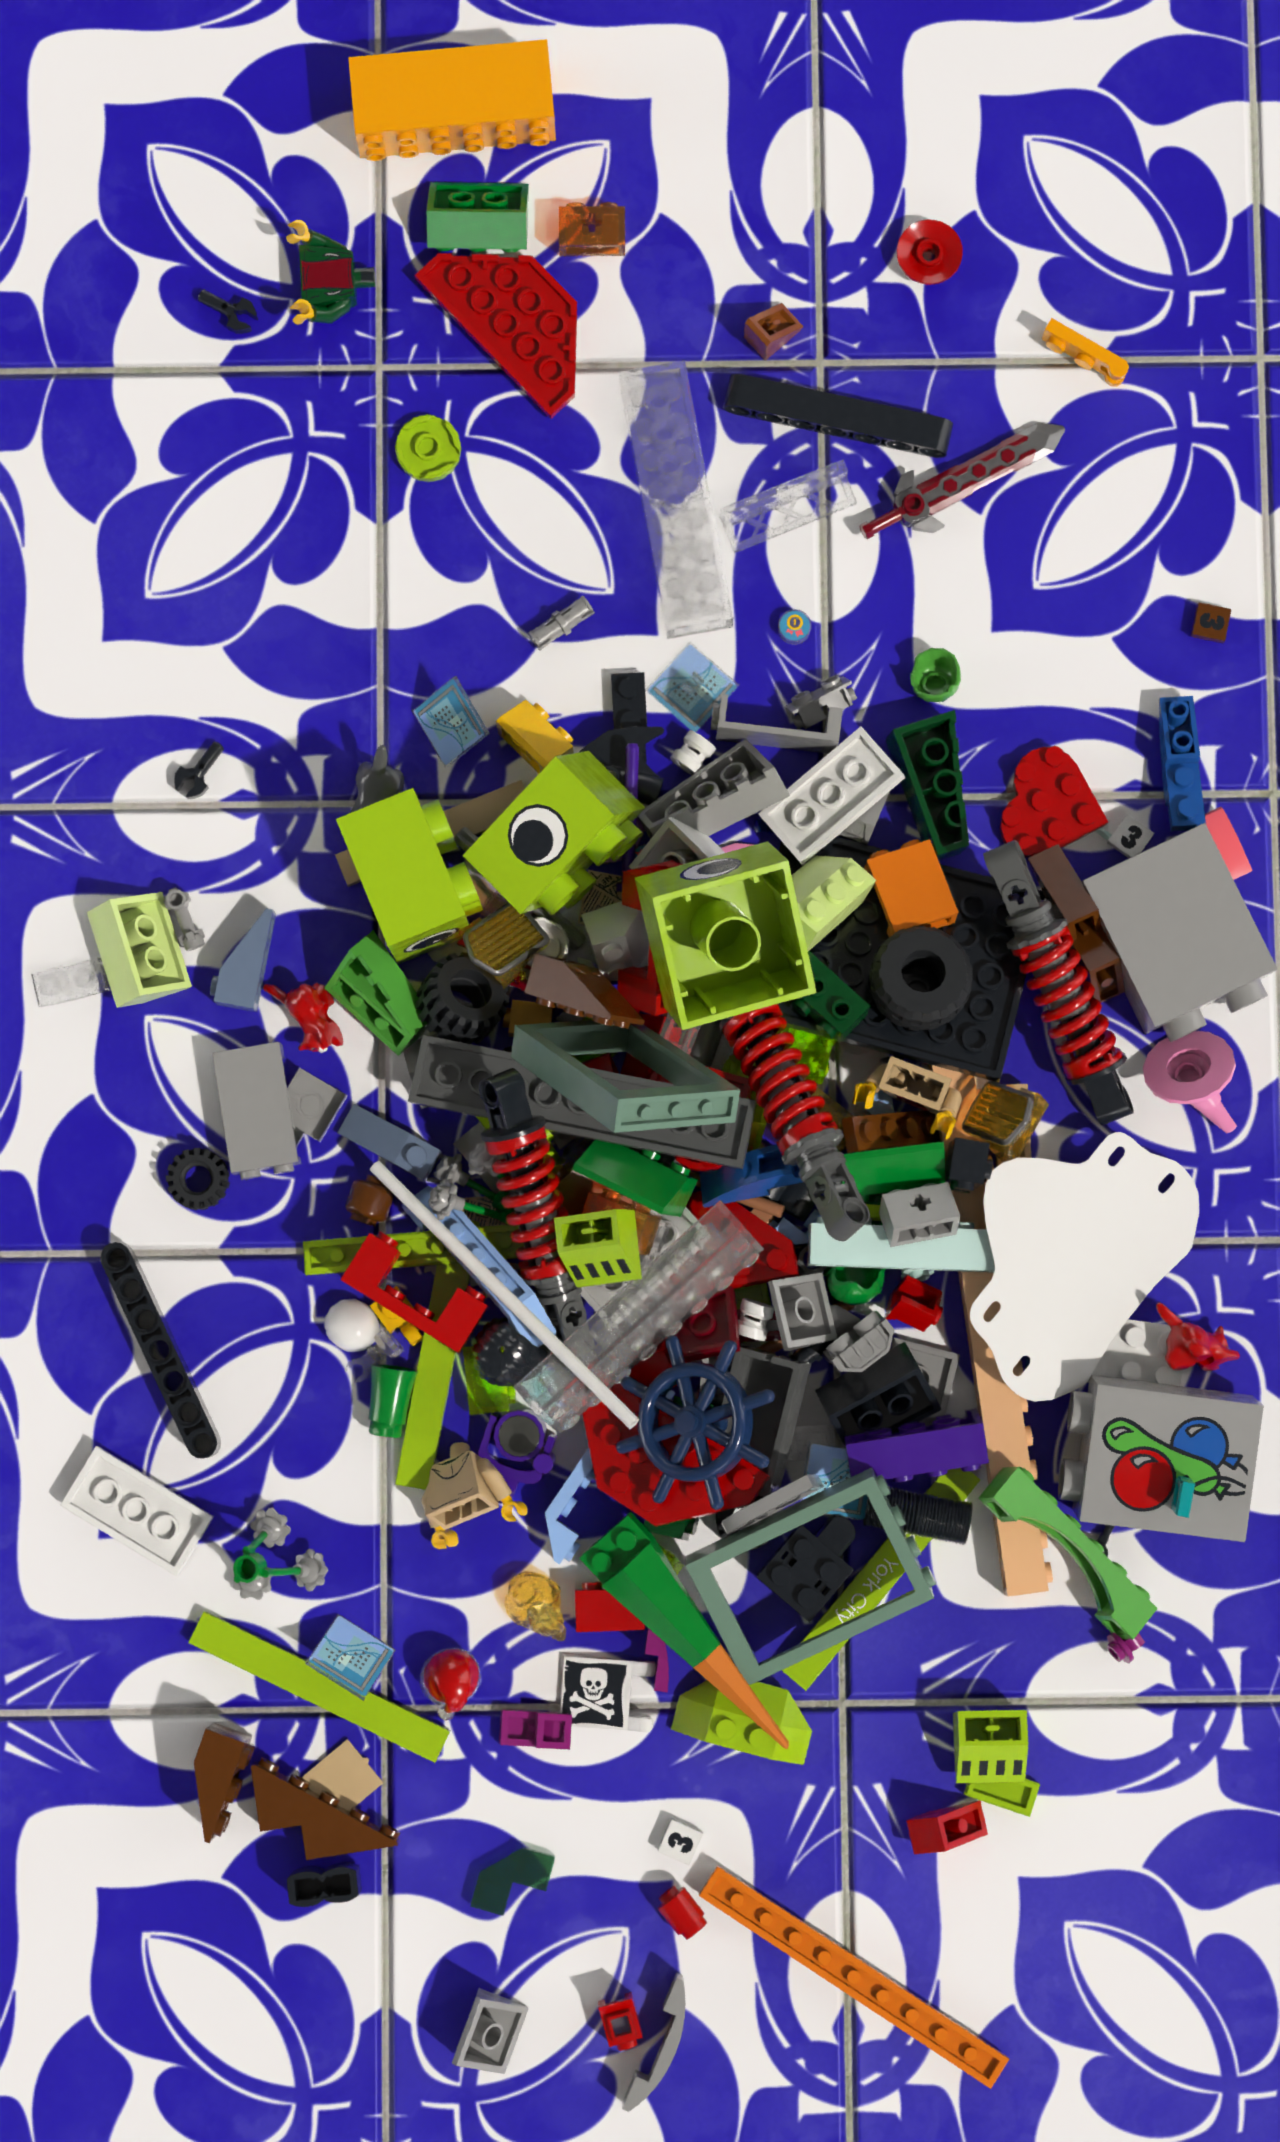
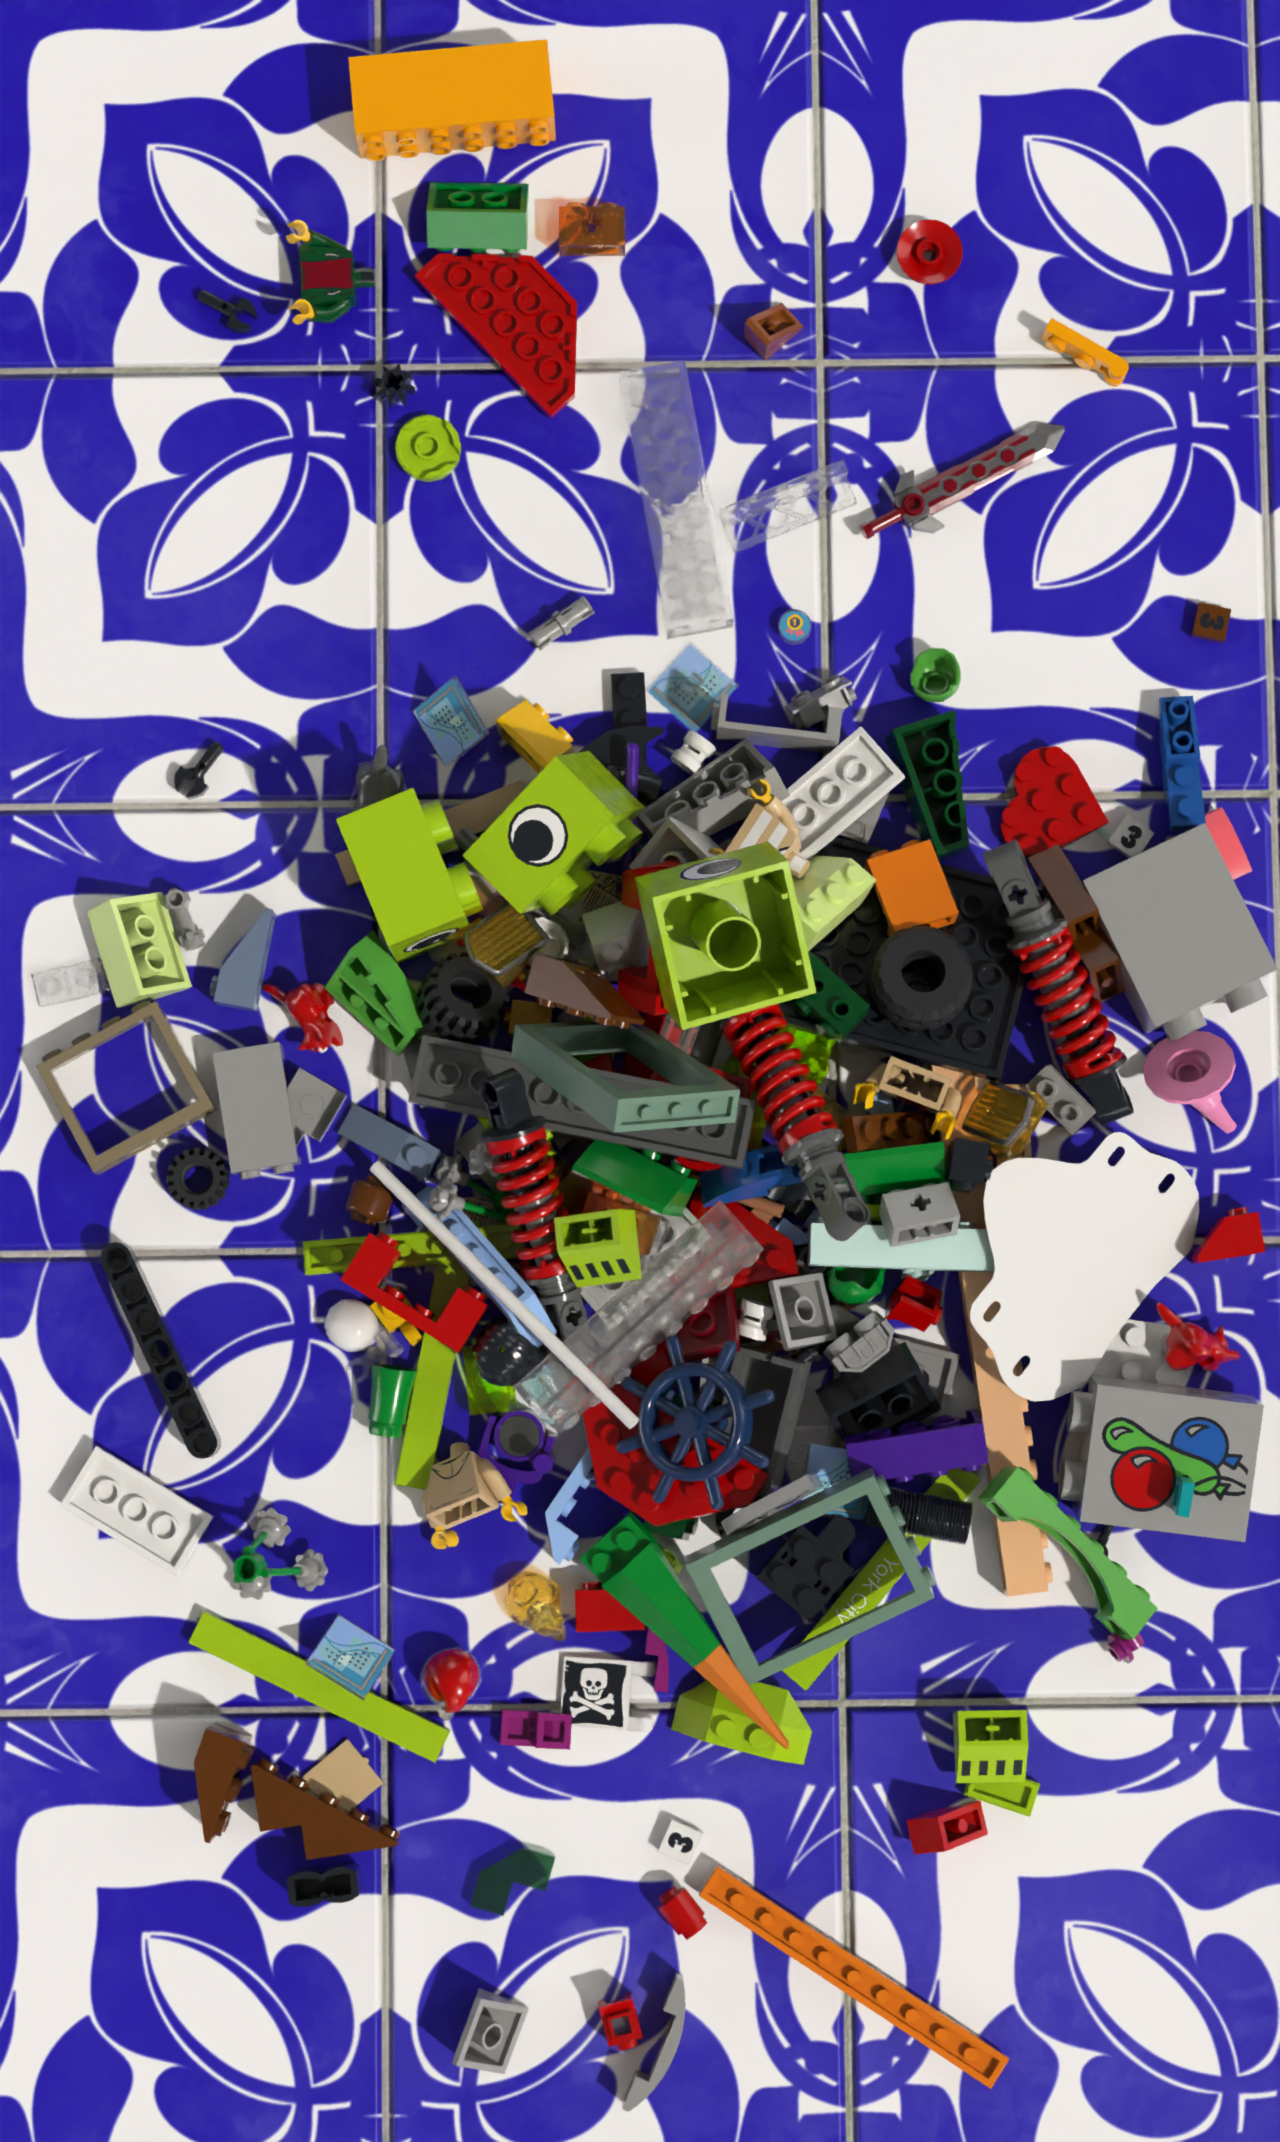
(152, 1134): none -> dark tan window
(392, 395): none -> black gear
(773, 824): none -> torso
(838, 415): black beam -> none
(1064, 1101): none -> light grey bracket
(1232, 1237): none -> red slope

